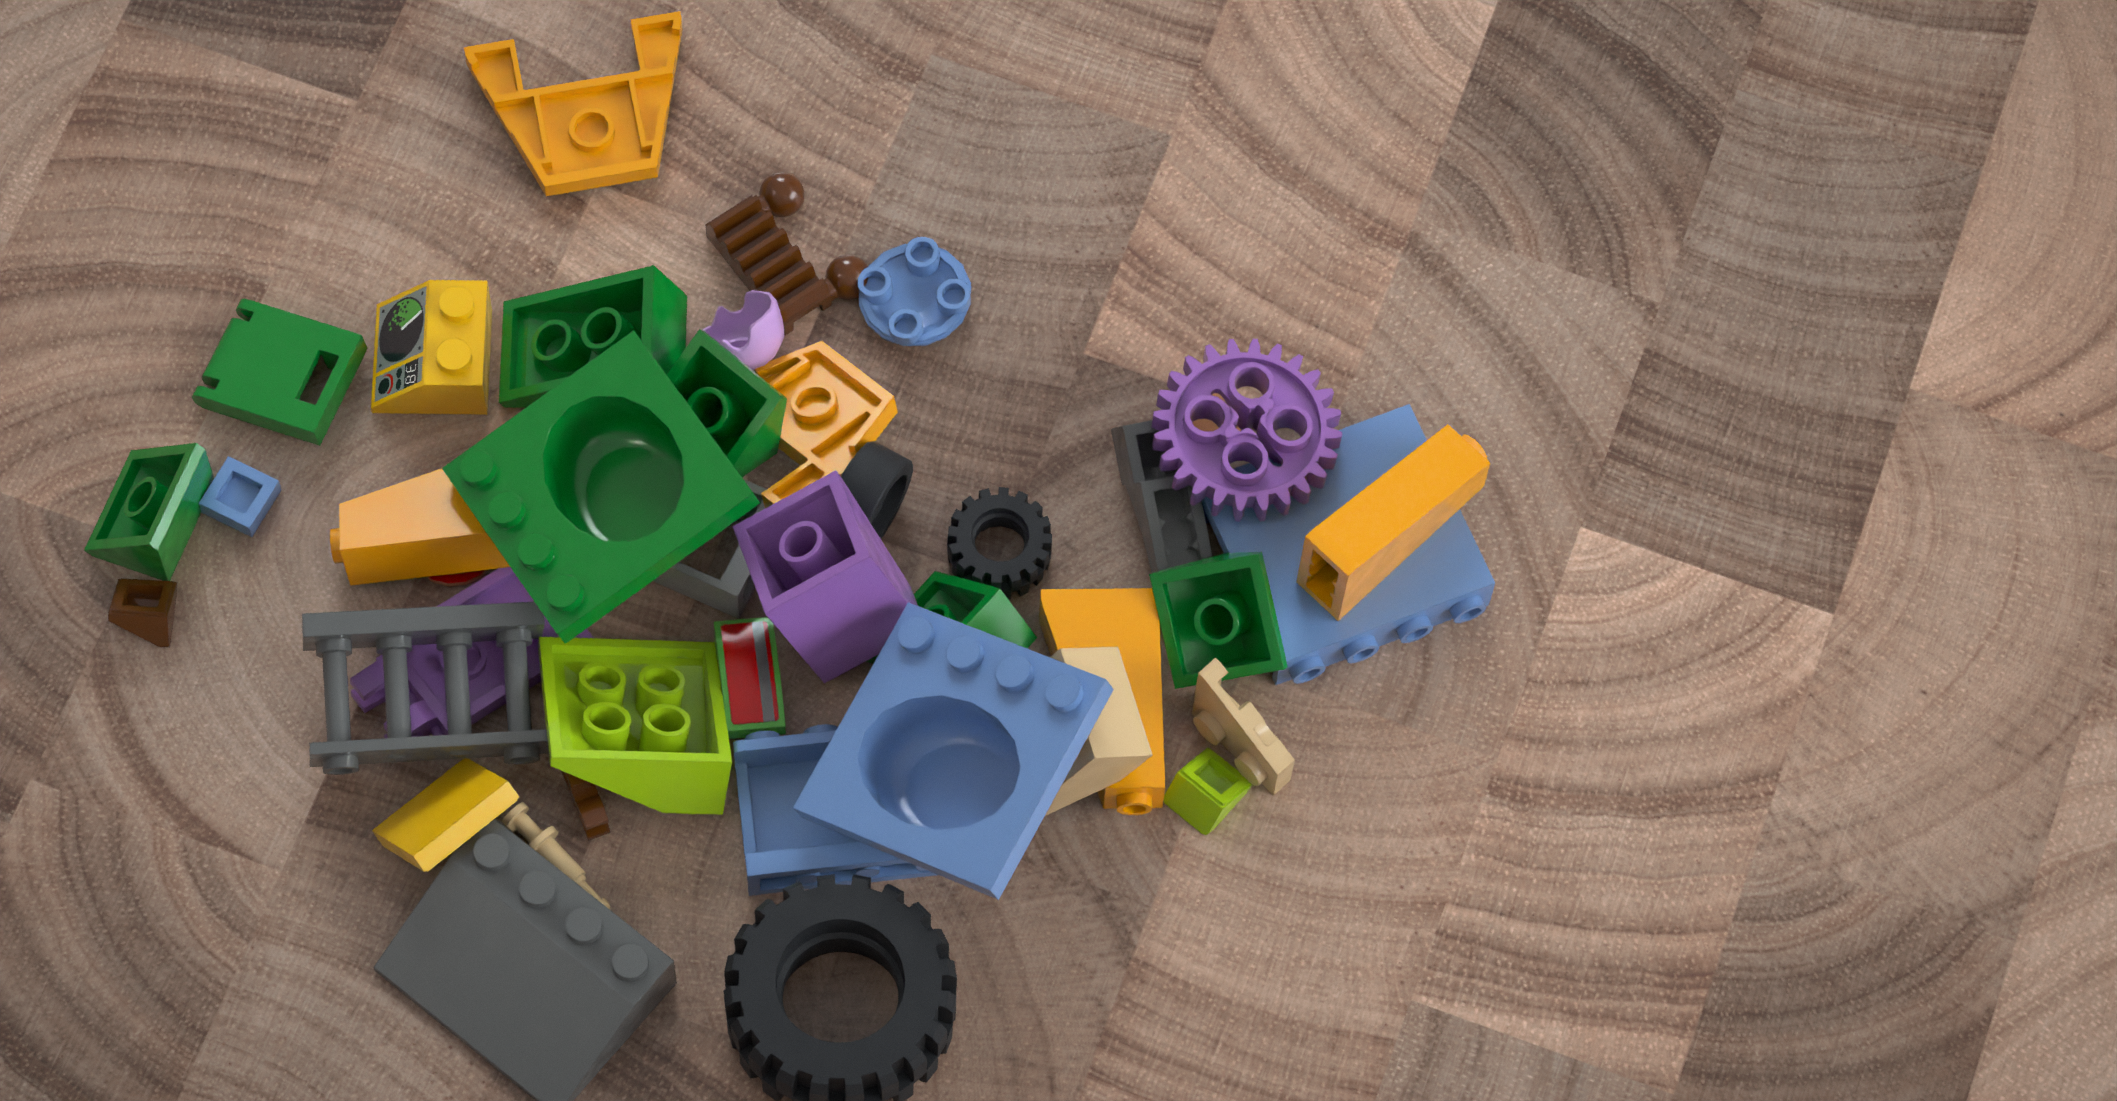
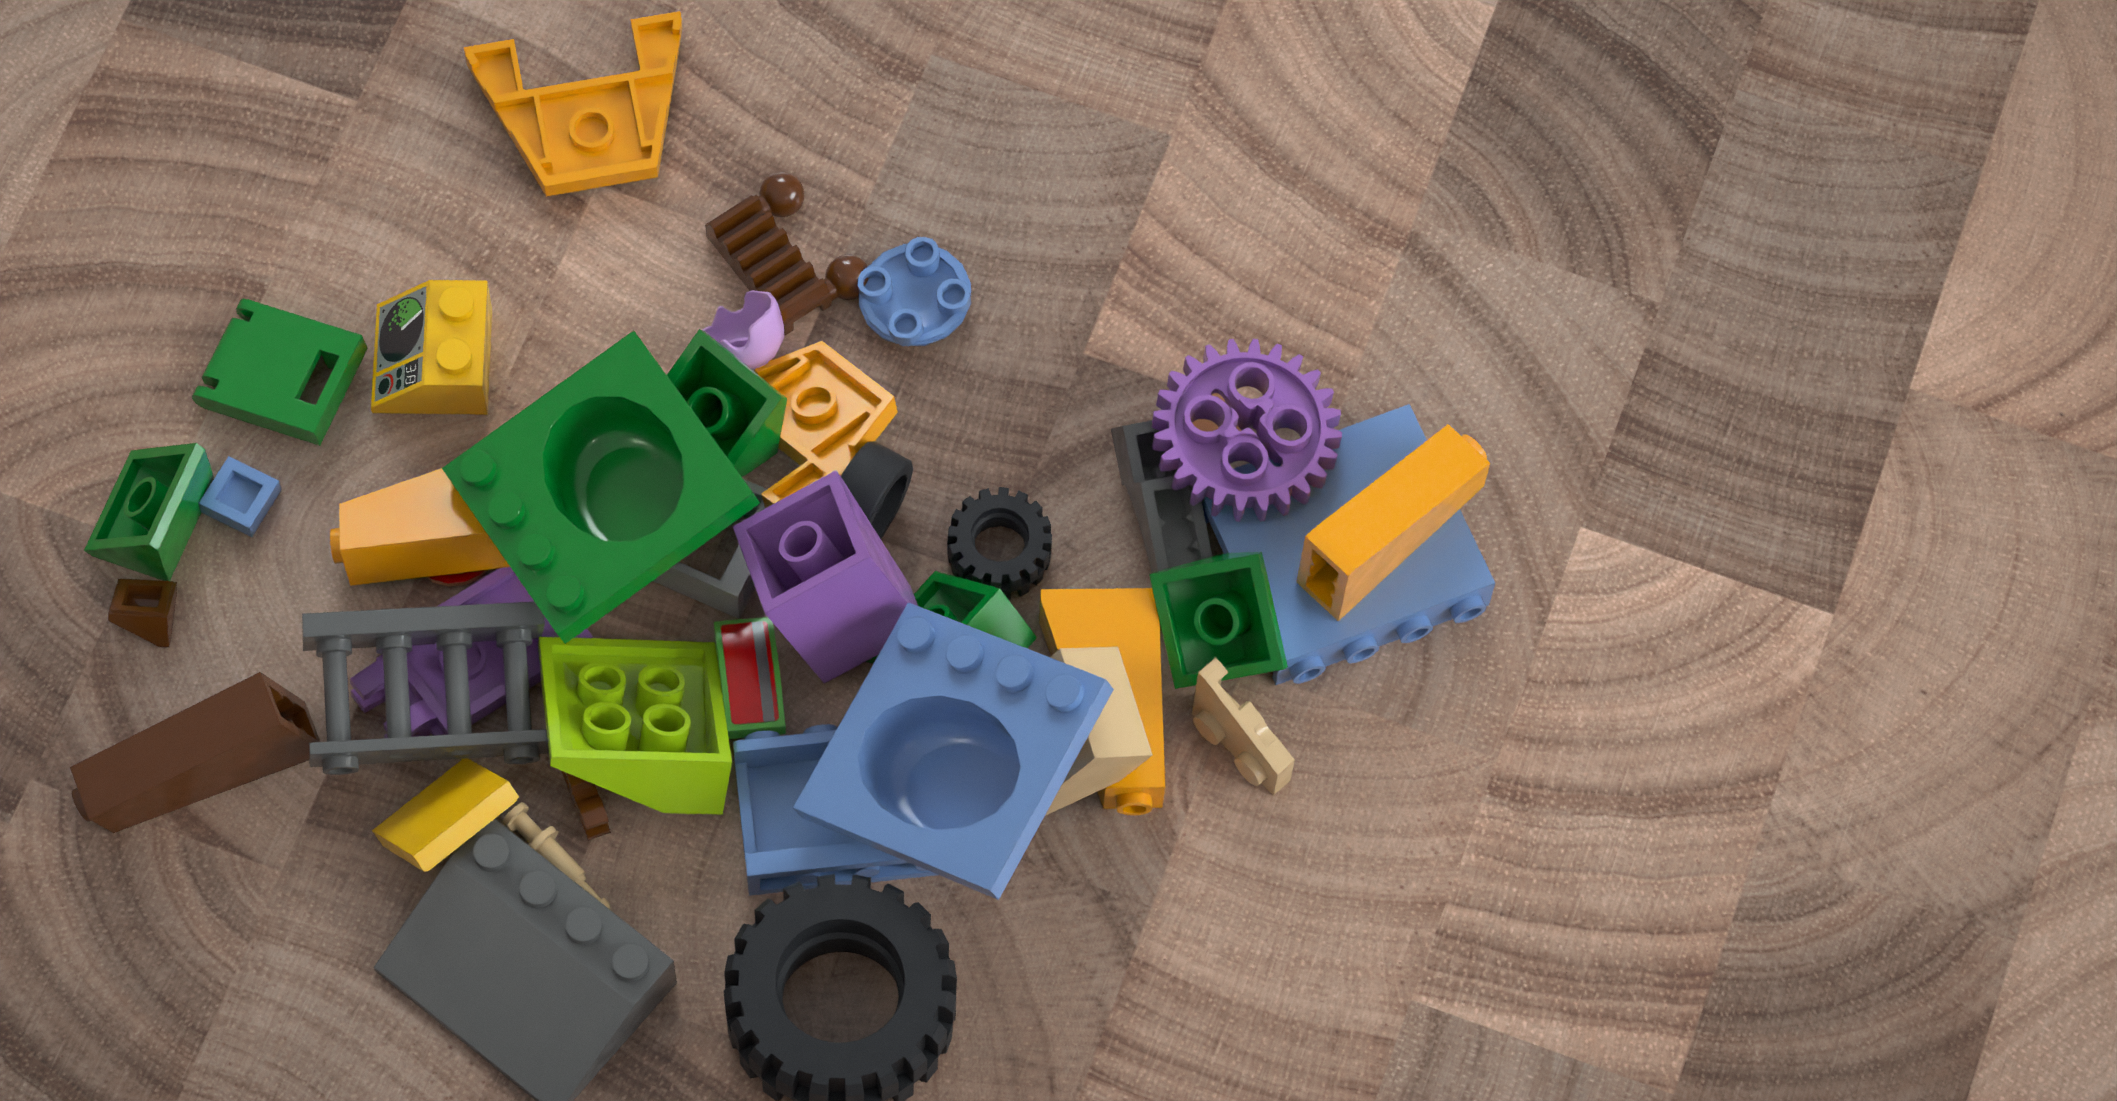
(195, 754): none -> reddish brown slope
(567, 327): green slope -> none
(1206, 791): lime slope -> none

